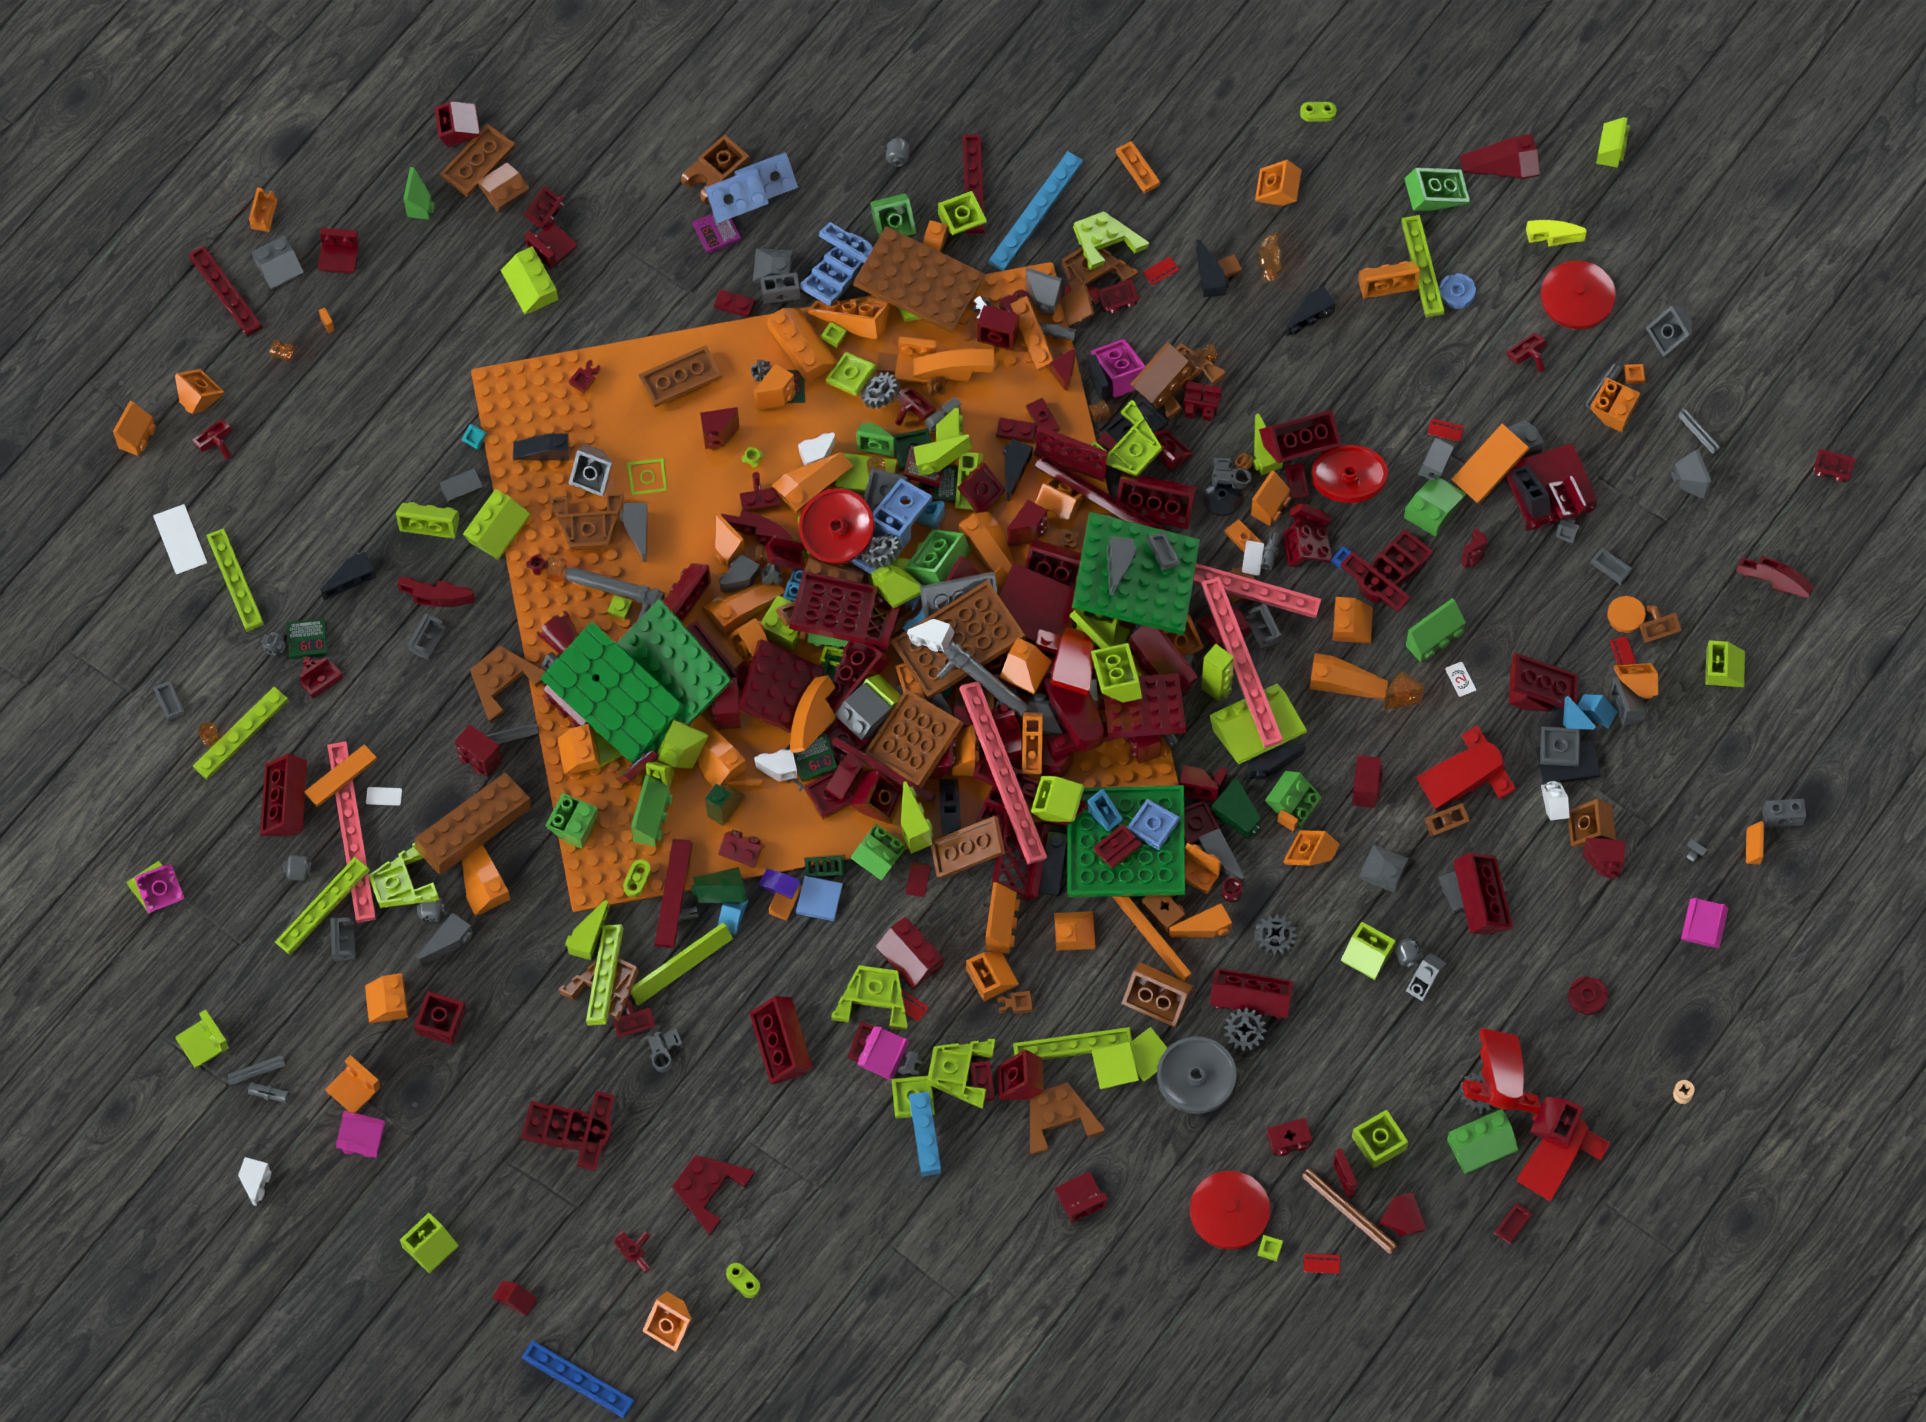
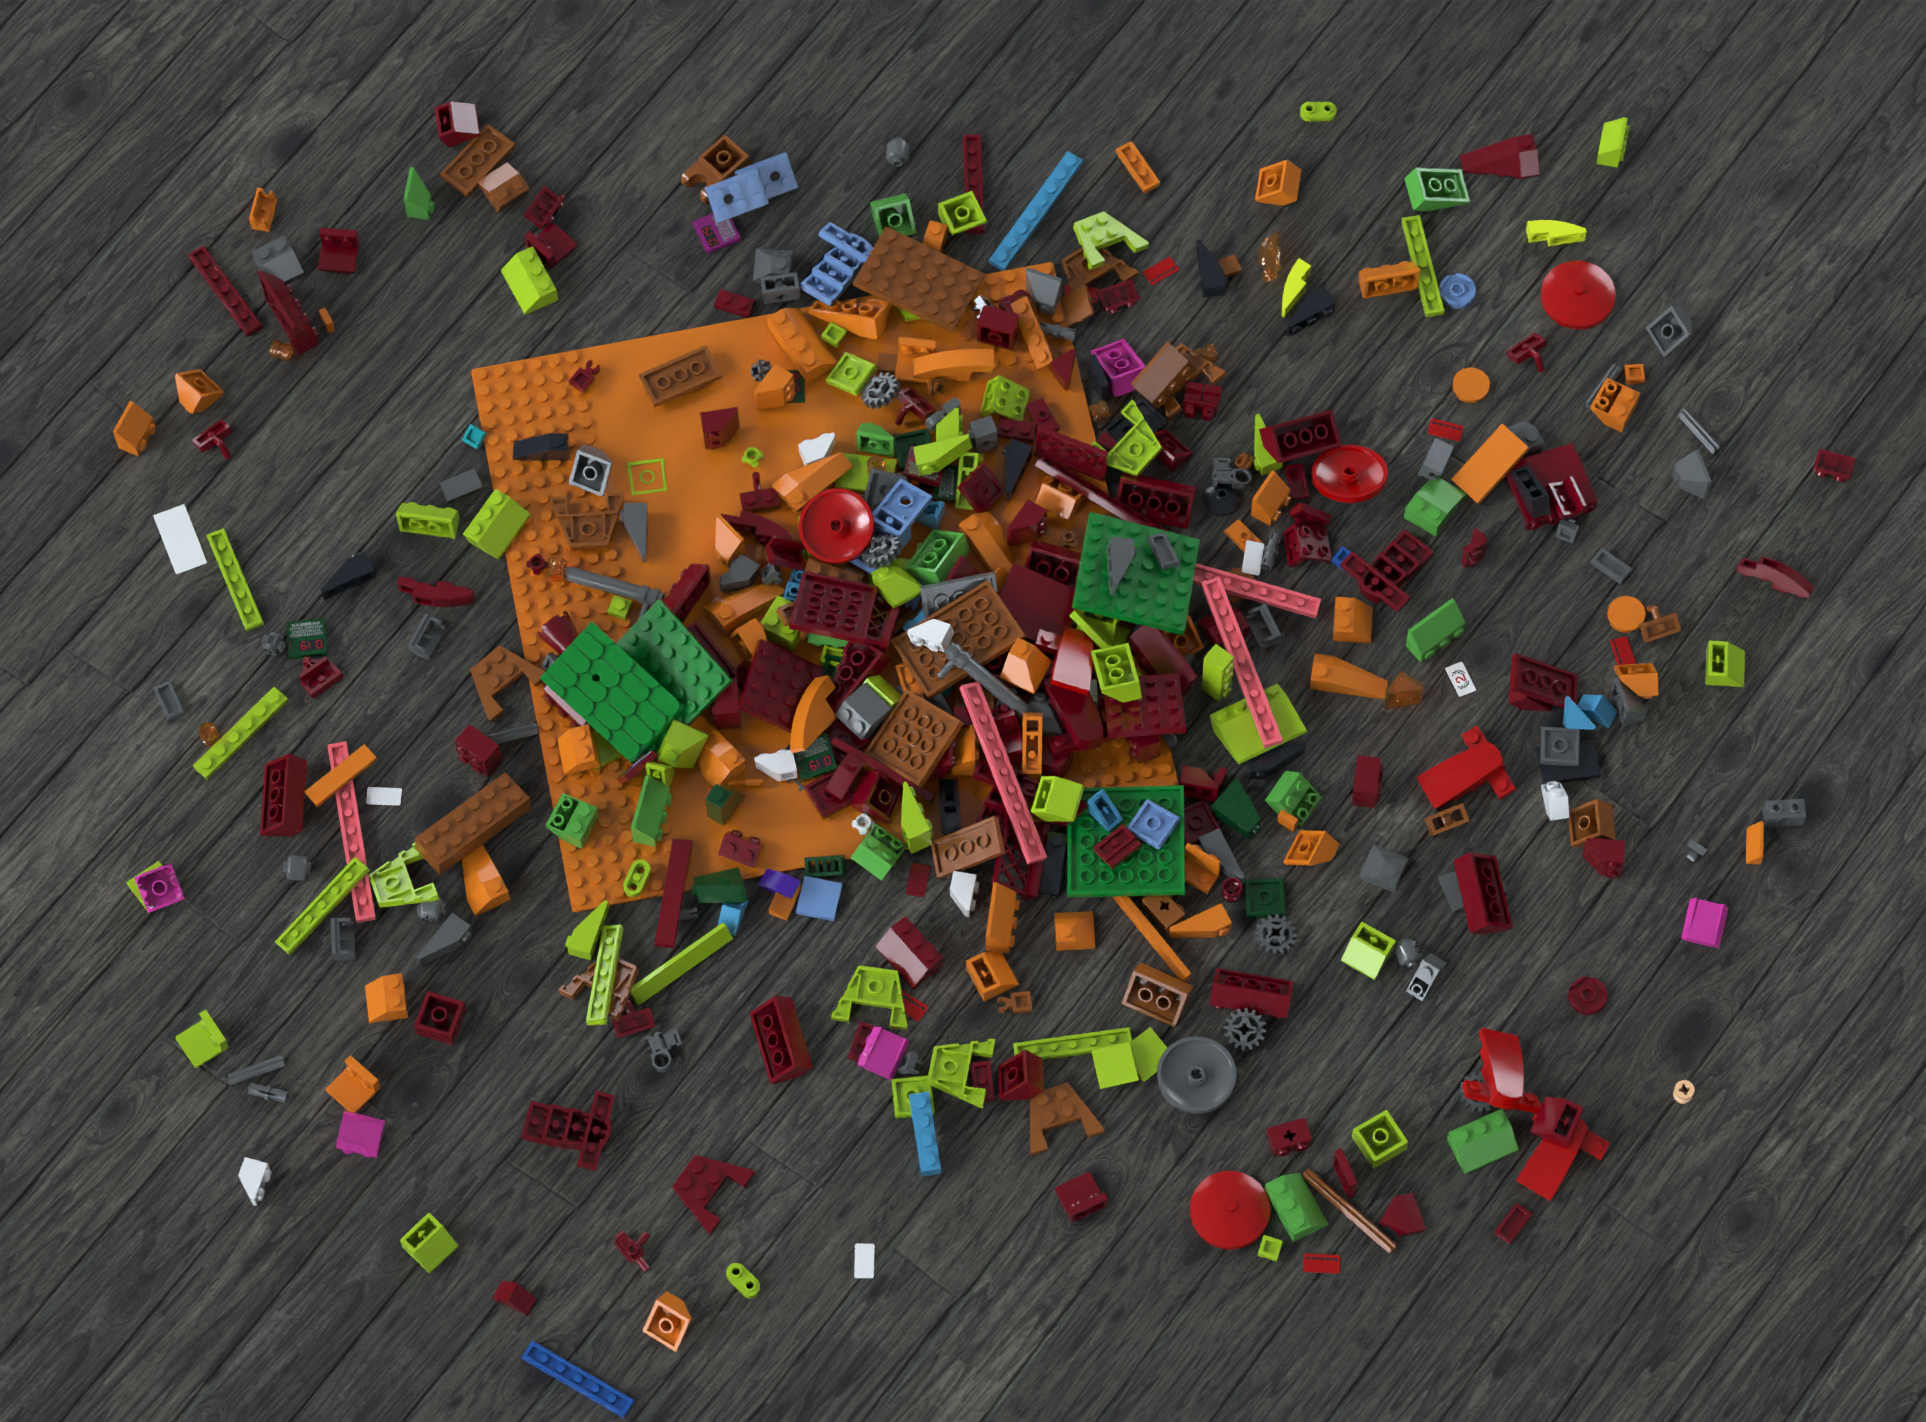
(288, 312): none -> dark red slope
(863, 818): none -> white plate
(864, 1261): none -> white sticker
(962, 891): none -> white slope
(983, 435): none -> dark grey brick
(1005, 398): none -> lime bracket
(1264, 898): none -> dark green tile
(1295, 285): none -> neon yellow slope
(1295, 1205): none -> bright green slope
(1471, 385): none -> orange tile

